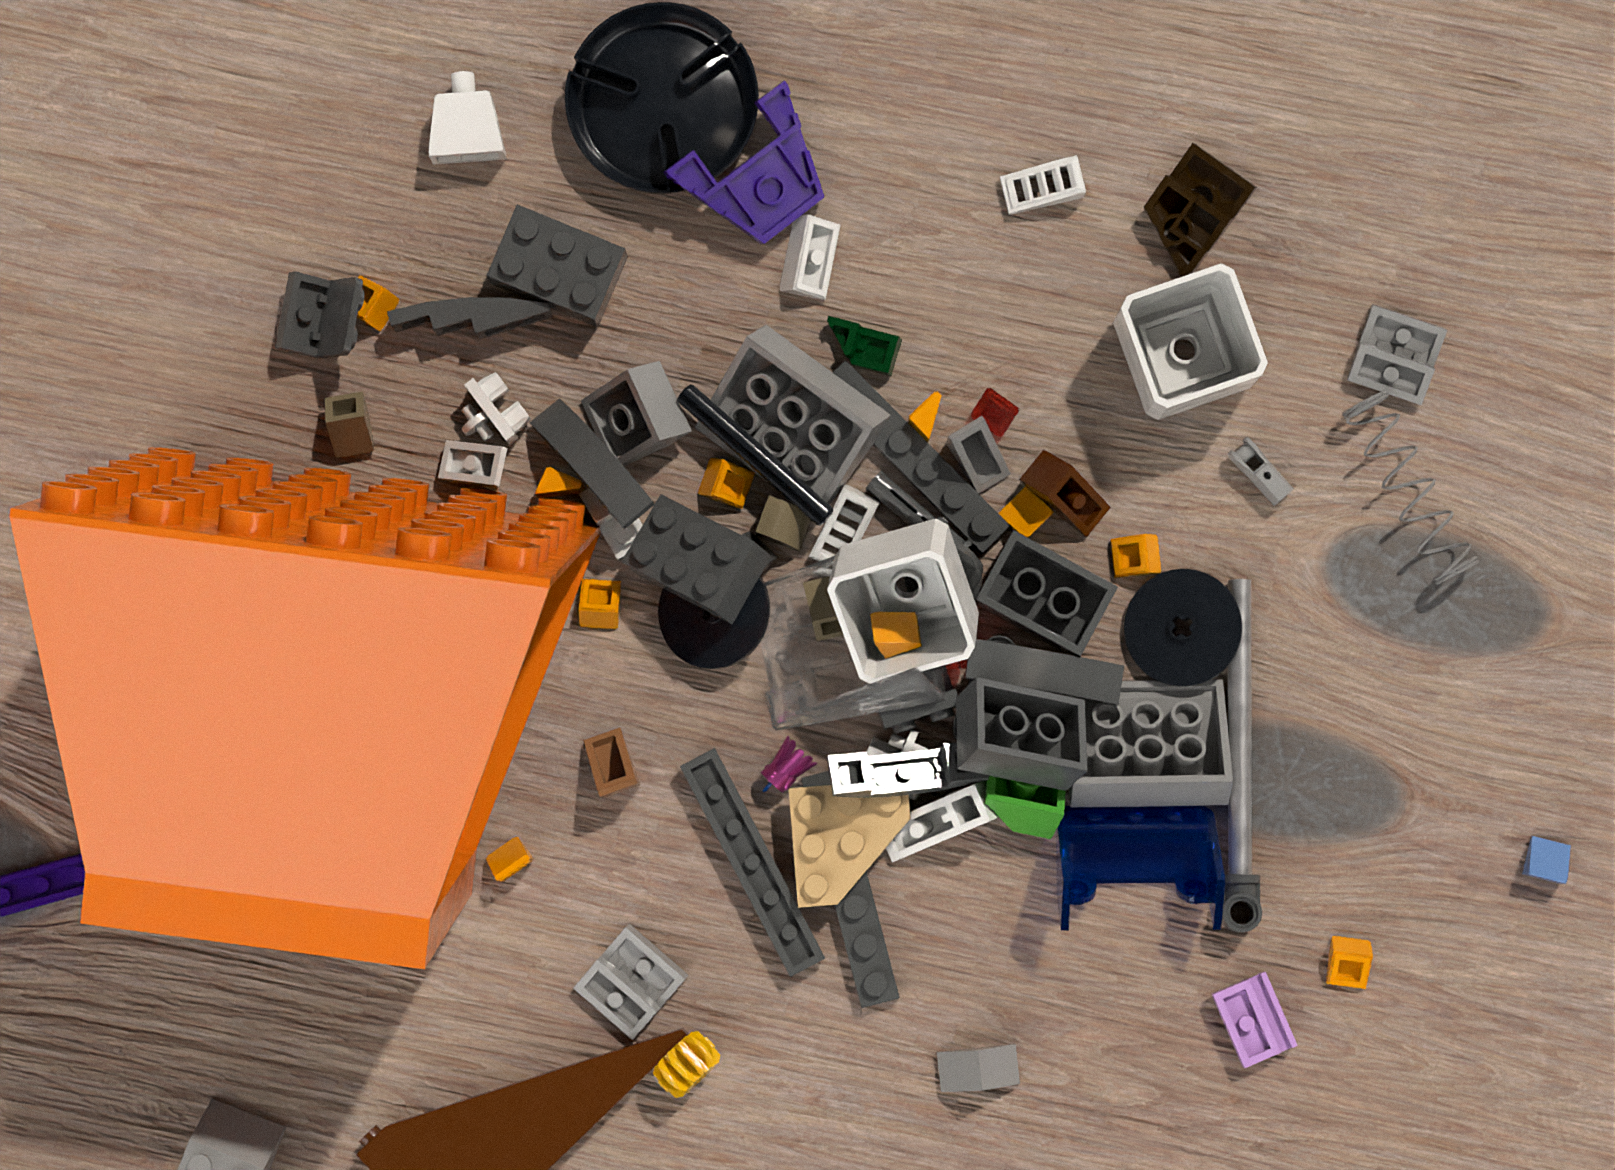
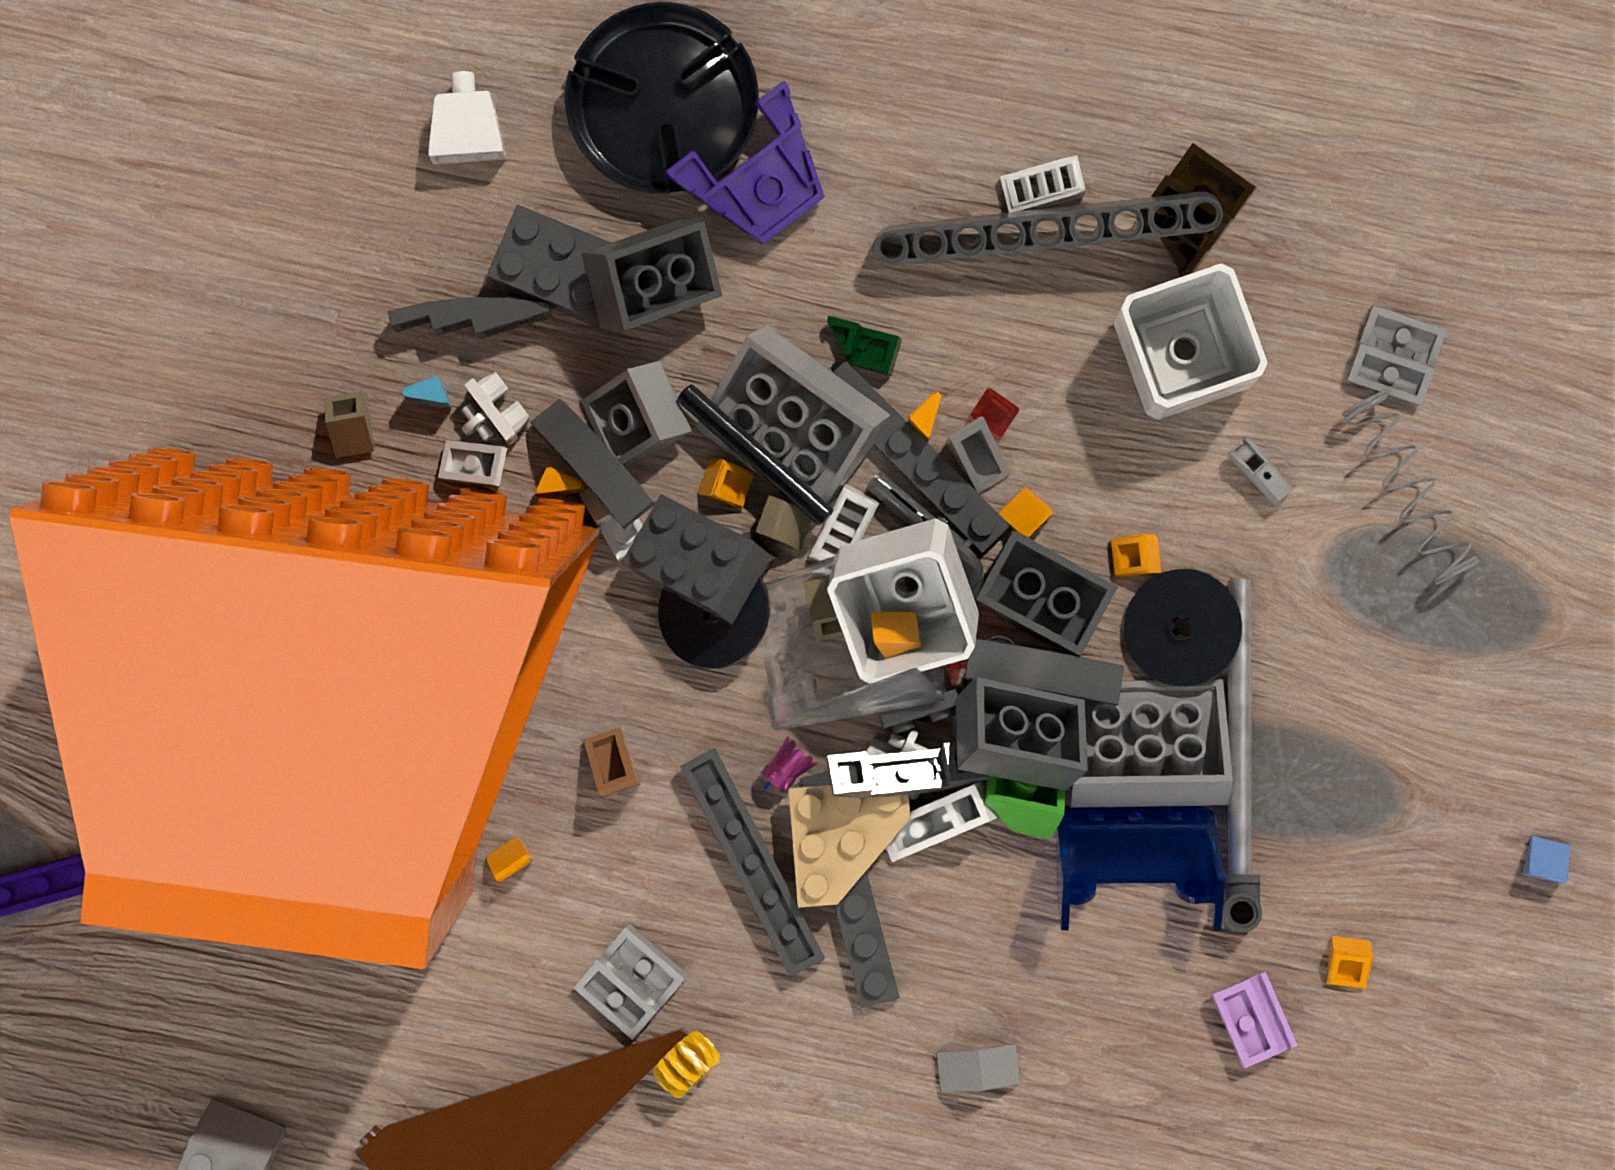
(319, 315): dark grey bracket -> none
(376, 304): light orange slope -> none
(428, 392): none -> medium azure slope
(599, 603): light orange slope -> none
(652, 274): none -> dark grey brick
(809, 257): white slope -> none
(1065, 492): reddish brown slope -> none
(1066, 235): none -> dark grey beam

